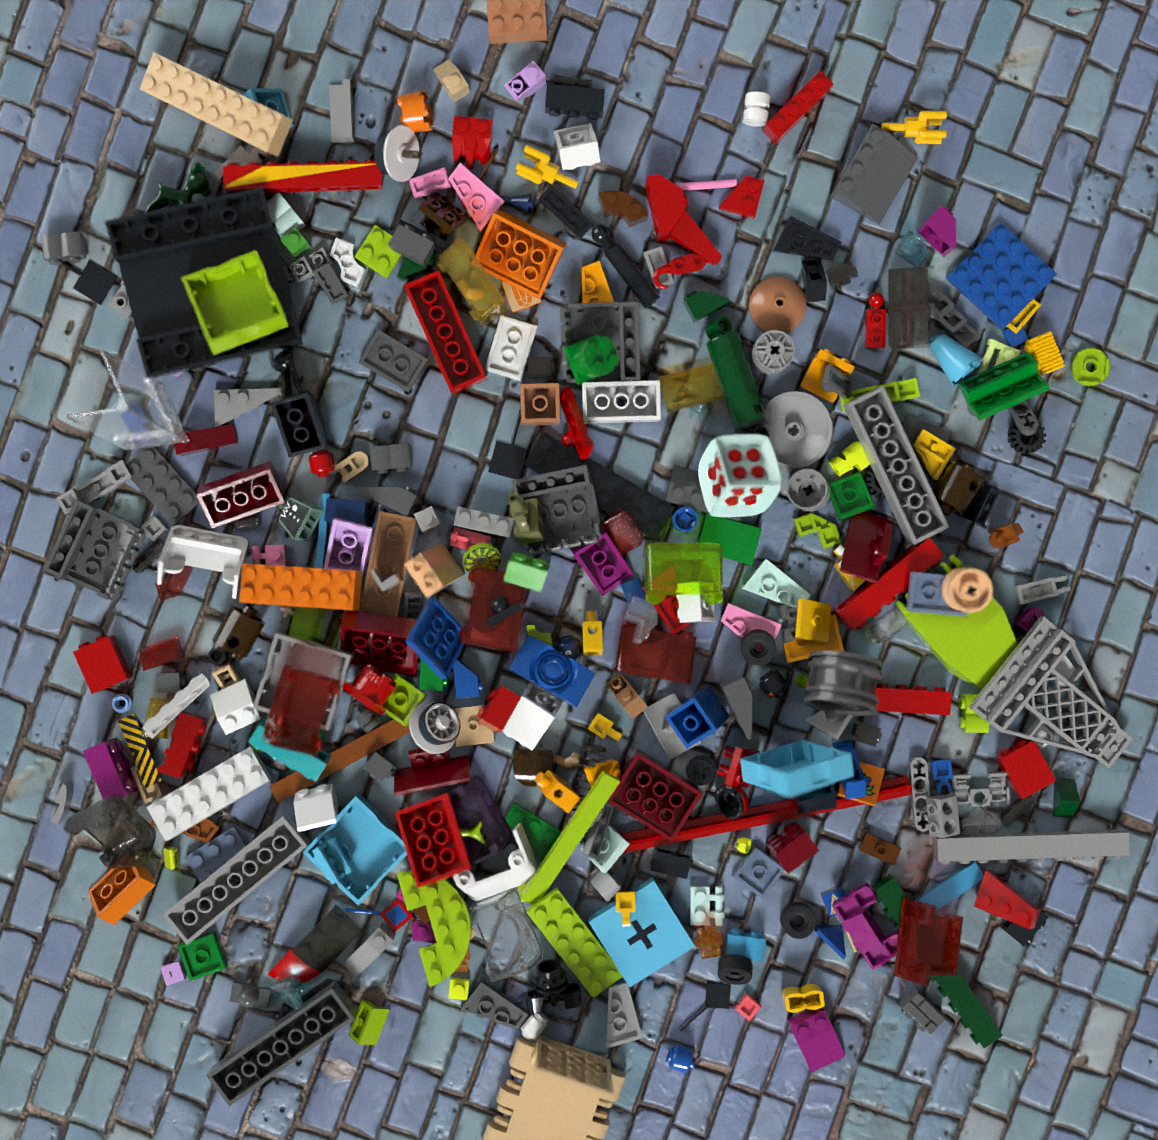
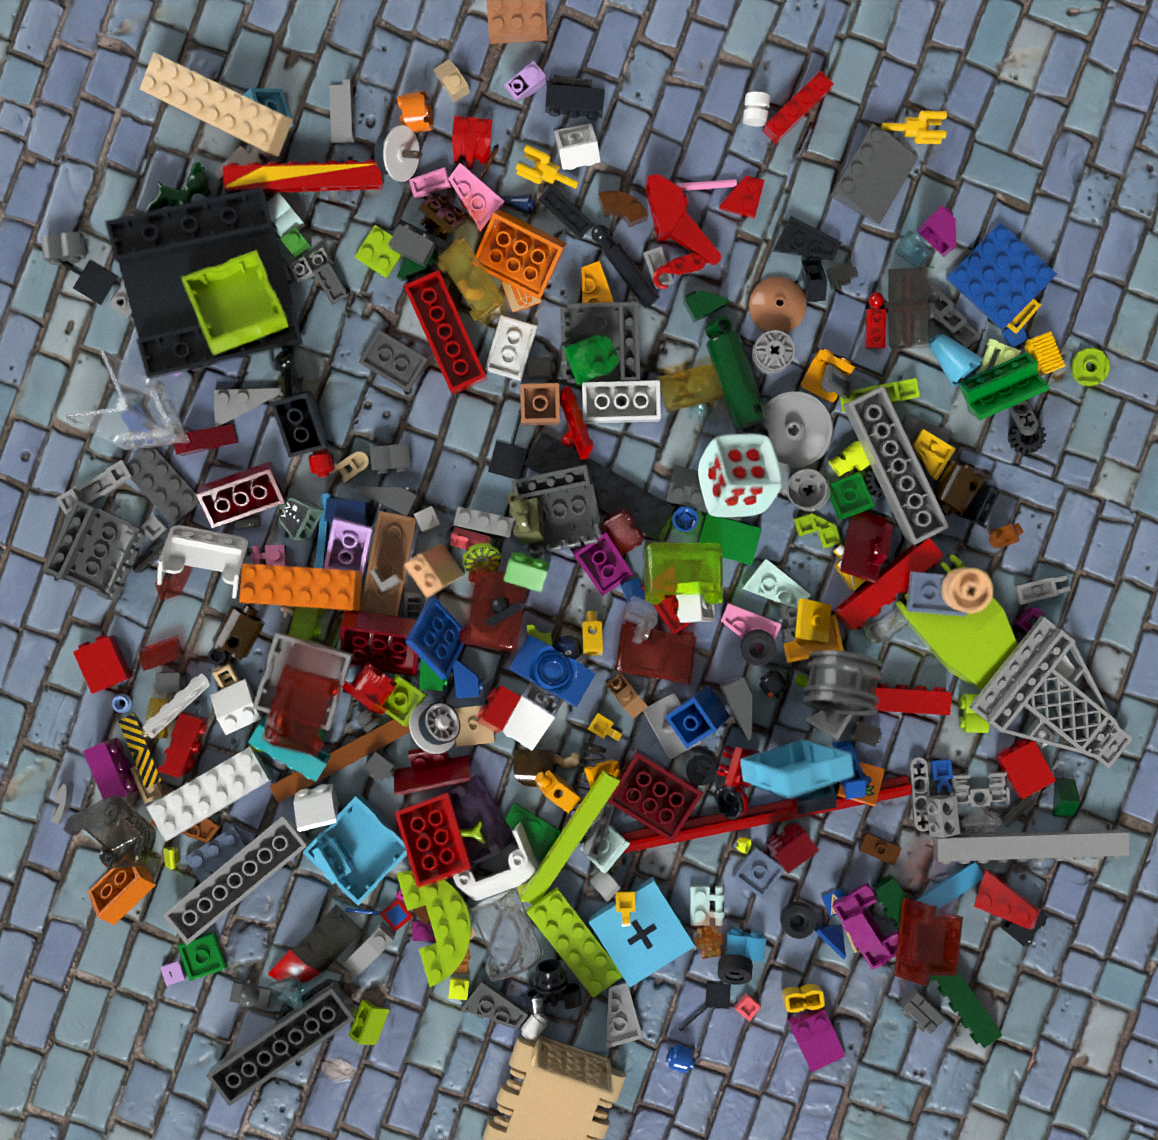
(344, 254): white tile -> none
(671, 863): black panel -> none

